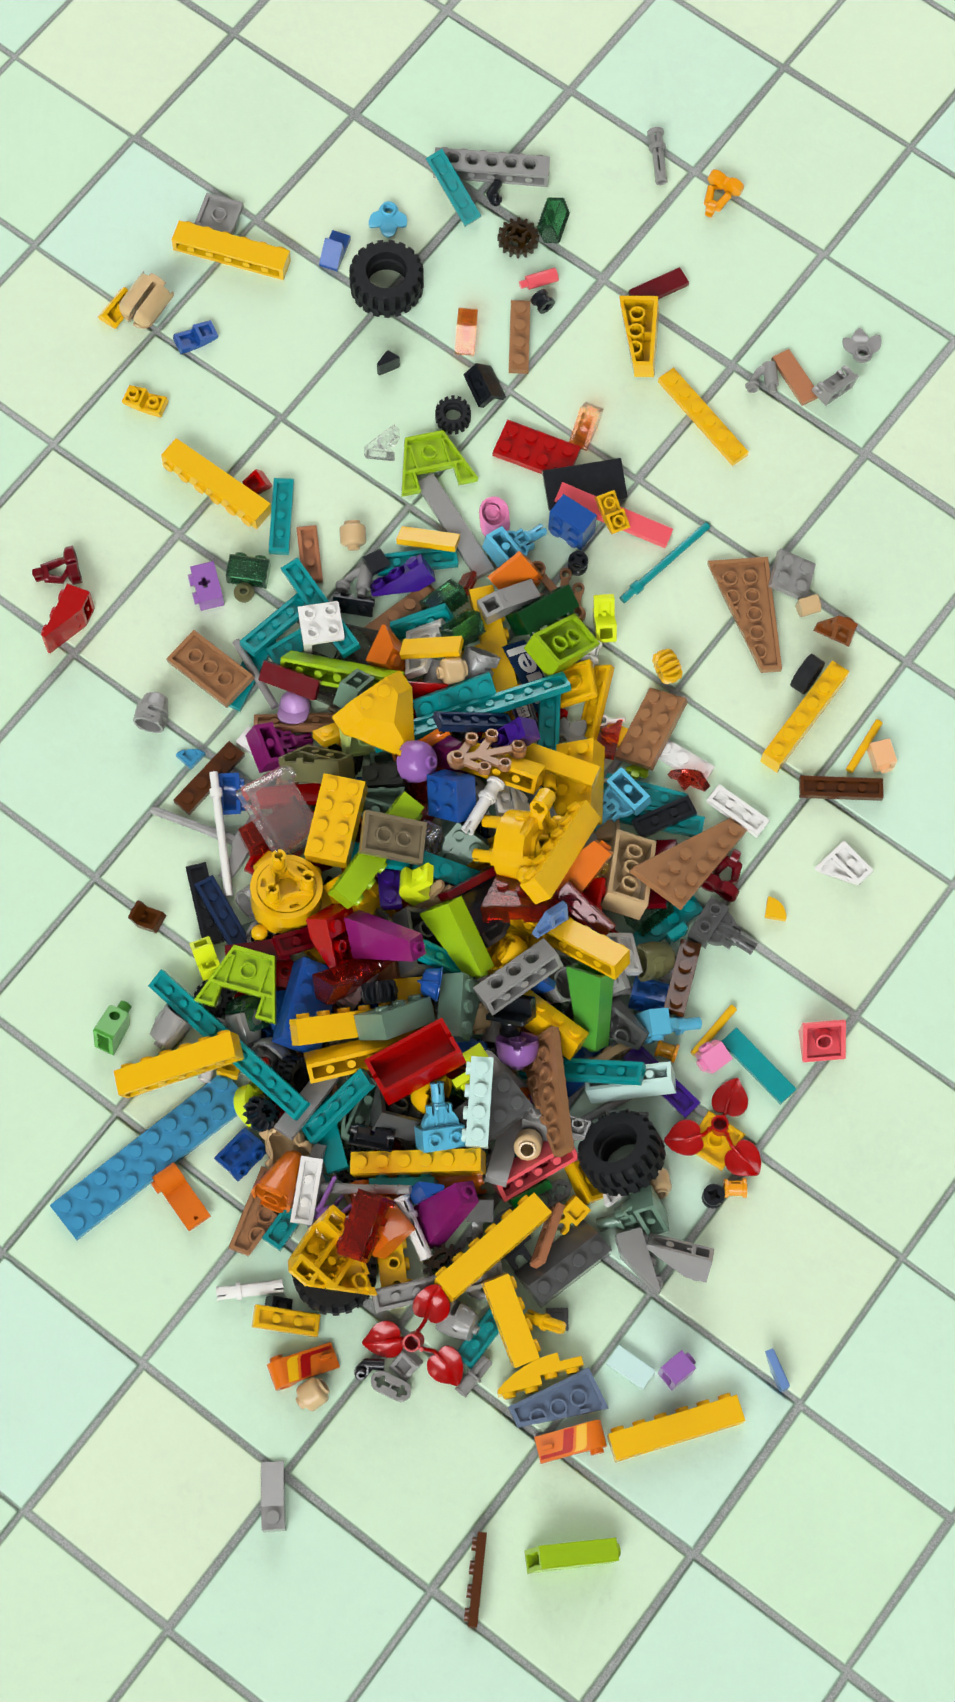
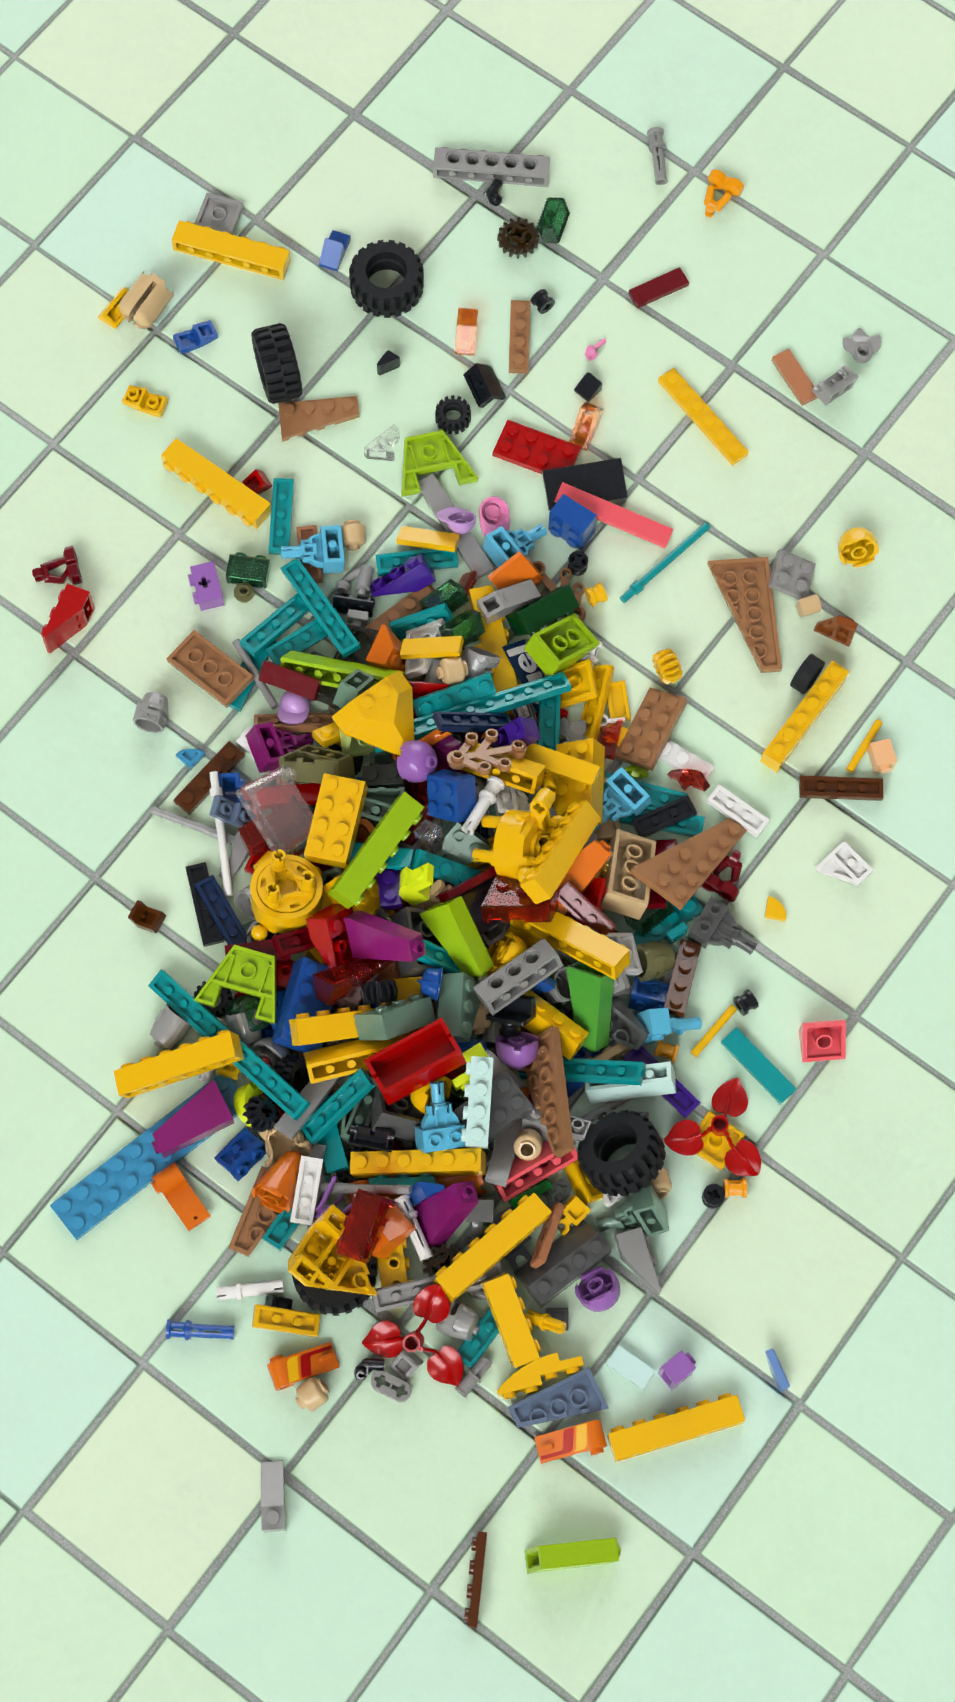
(112, 1027): bright green torso -> none
(187, 1333): none -> blue pin
(193, 1122): none -> magenta slope
(204, 957): neon yellow brick -> none
(229, 811): none -> sand blue slope
(276, 363): none -> black tyre
(309, 415): none -> medium nougat wing
(320, 550): none -> medium azure brick
(320, 624): white bracket -> none
(357, 617): none -> light grey tile
(376, 562): black tile -> none
(388, 221): medium azure plate -> none
(392, 837): dark tan plate -> none
(453, 187): teal plate -> none
(457, 519): none -> lavender cap
(539, 279): coral cylinder -> none
(551, 918): medium blue tile -> none
(588, 387): none -> black slope
(591, 352): none -> bright pink hand
(595, 594): none -> yellow wheel
(598, 1289): none -> medium lavender cylinder
(604, 618): neon yellow brick -> none
(611, 512): yellow slope -> none
(618, 701): none -> yellow tile
(641, 328): yellow wedge -> none
(685, 1257): light grey slope -> none
(712, 1056): bright pink brick -> none
(745, 1002): none -> black wheel
(770, 374): light grey plant -> none
(857, 547): none -> yellow cylinder

